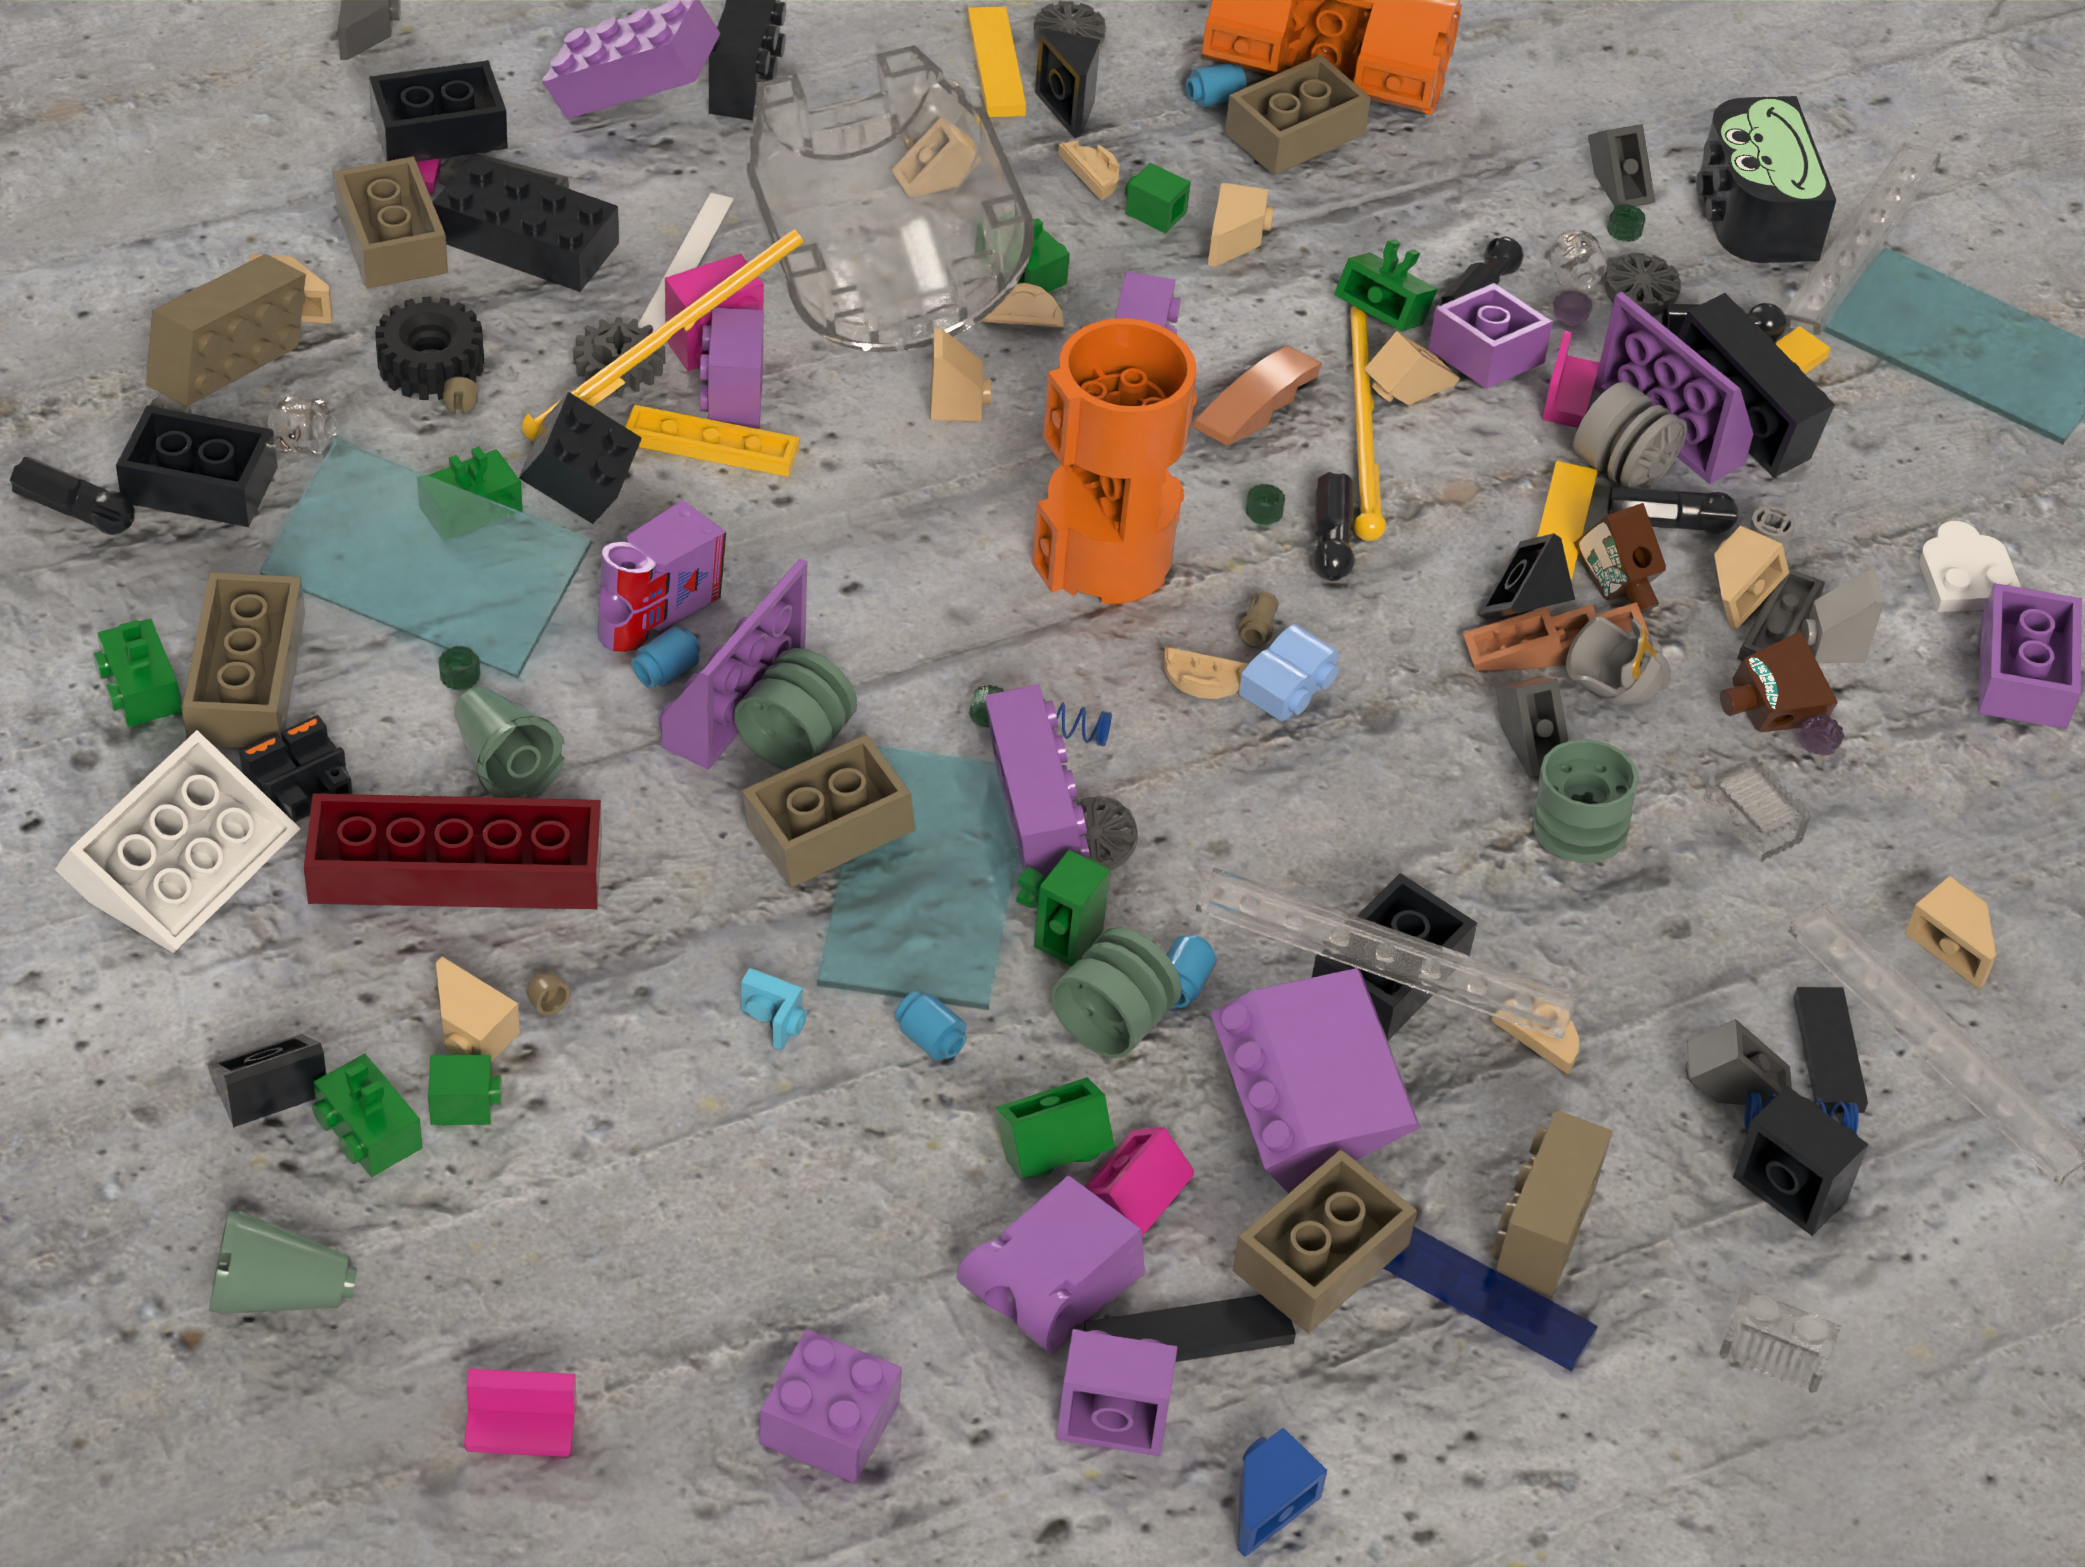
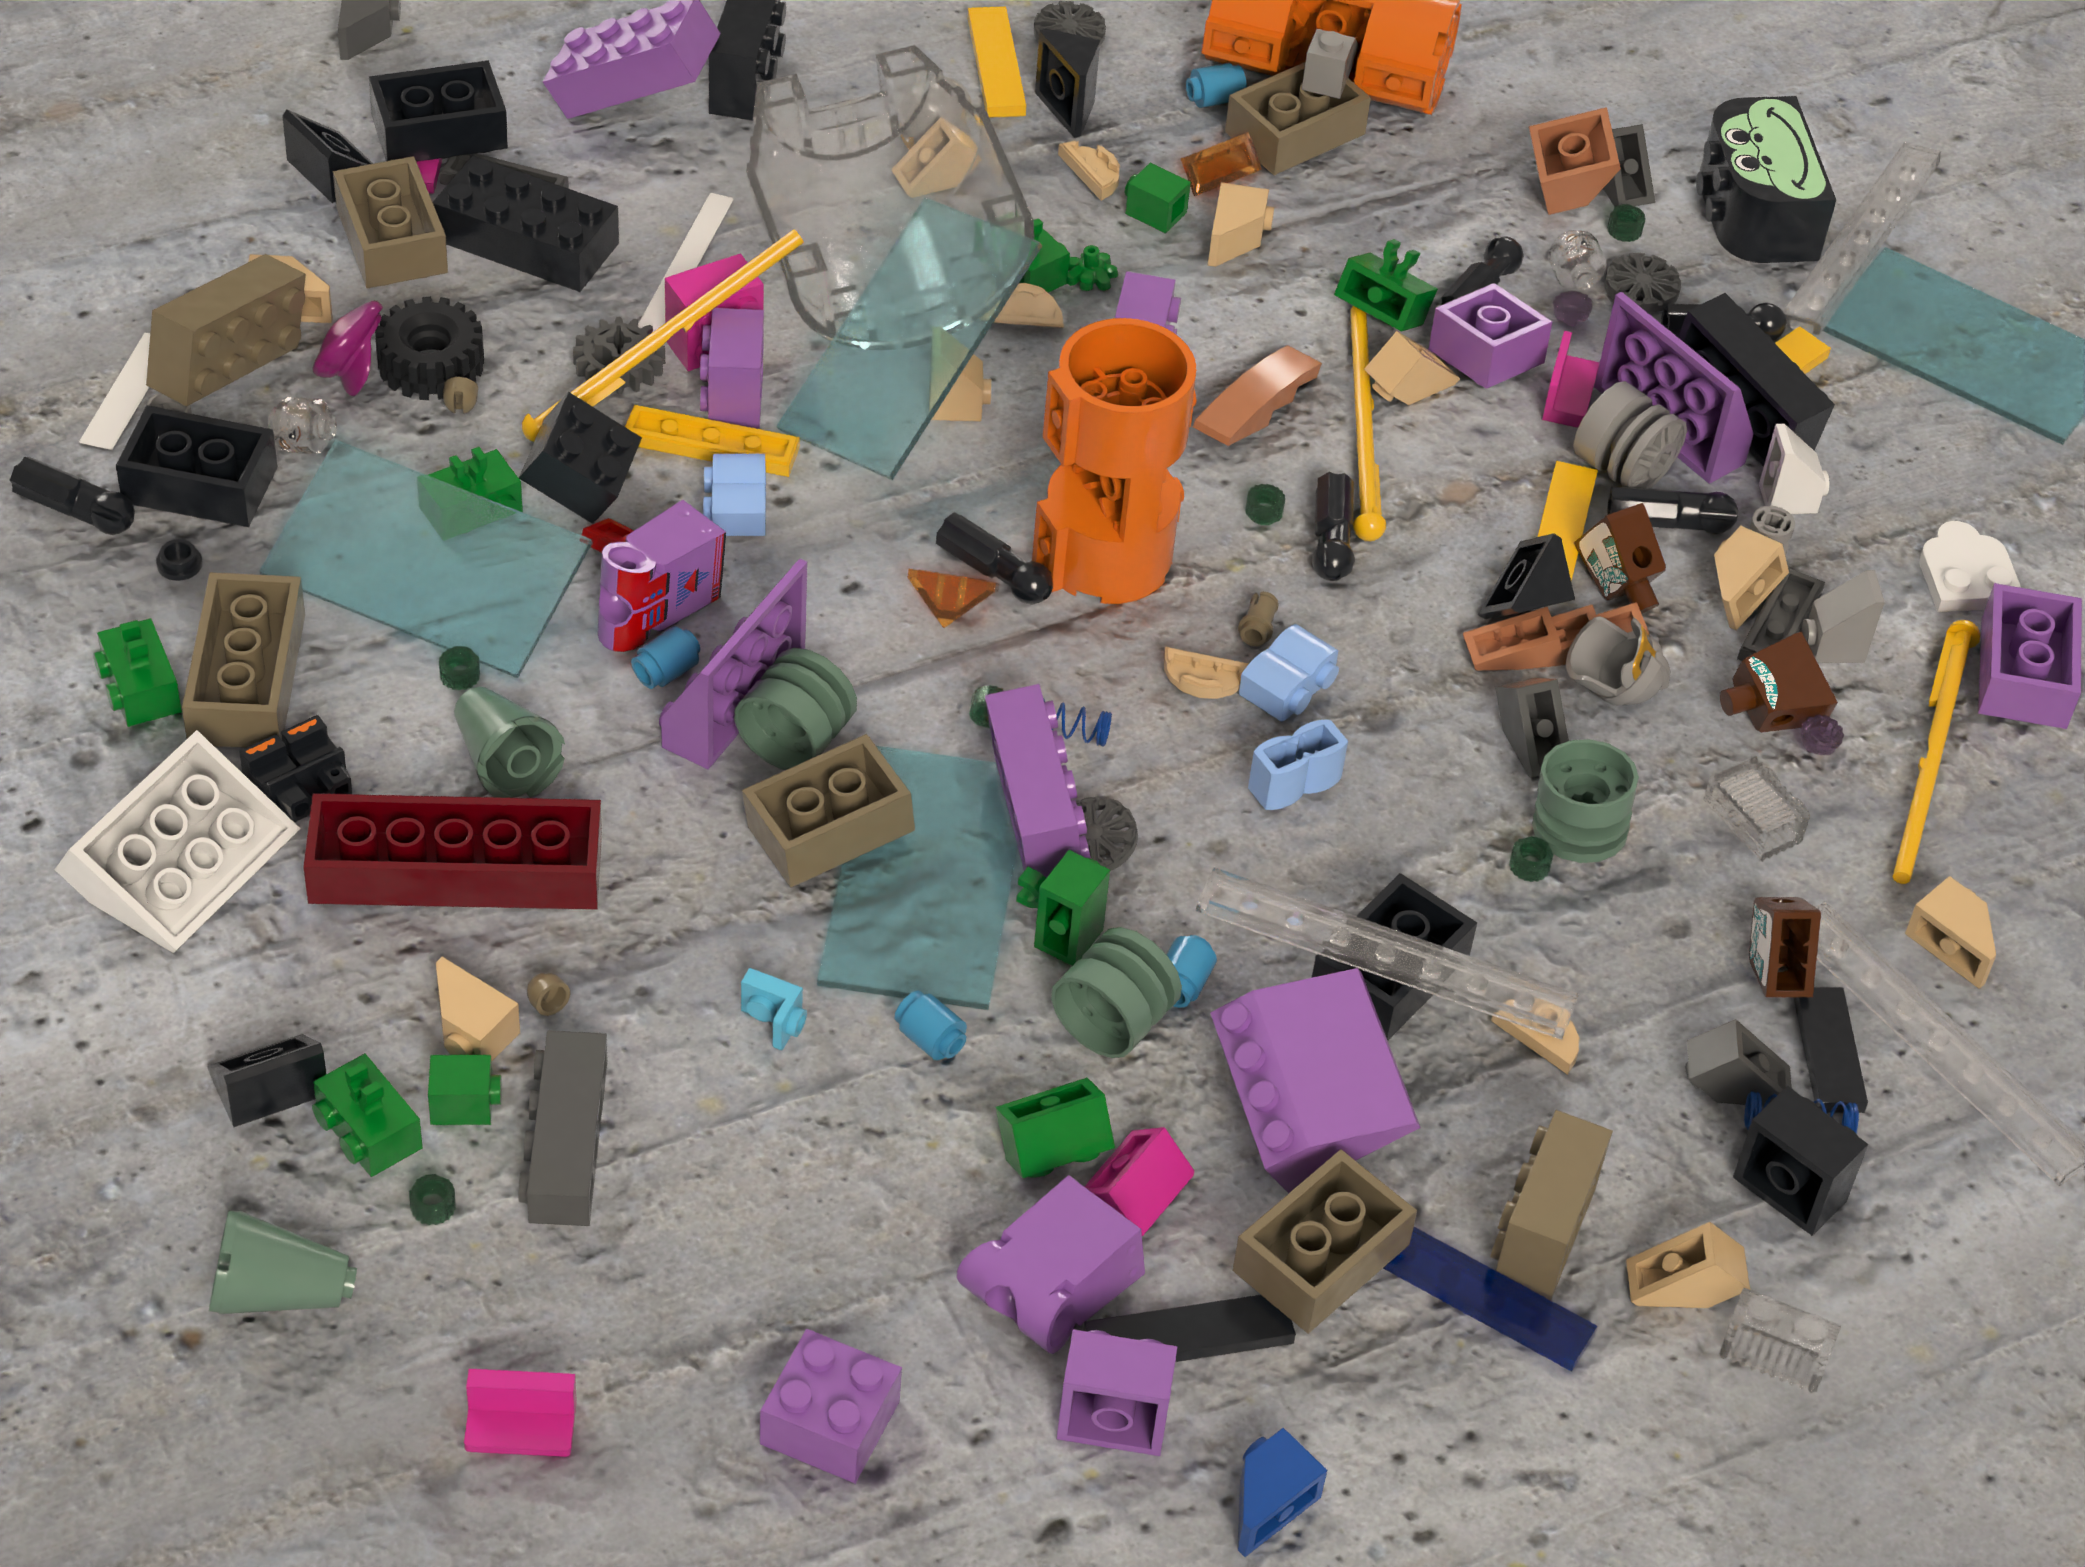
(121, 400): none -> white sticker
(178, 560): none -> black plate
(318, 151): none -> black slope
(348, 347): none -> magenta piece
(437, 1212): none -> clear green axle
(566, 1128): none -> dark grey brick
(606, 532): none -> red tile
(737, 493): none -> light blue brick
(909, 337): none -> clear light blue piece
(950, 594): none -> clear orange slope
(1029, 581): none -> black piece
(1090, 269): none -> green plant
(1220, 163): none -> clear orange slope
(1297, 764): none -> light blue brick
(1329, 63): none -> light grey slope
(1527, 869): none -> clear green axle
(1574, 158): none -> nougat slope
(1689, 1270): none -> tan slope
(1788, 936): none -> reddish brown torso
(1792, 474): none -> white slope
(1959, 638): none -> yellow bar

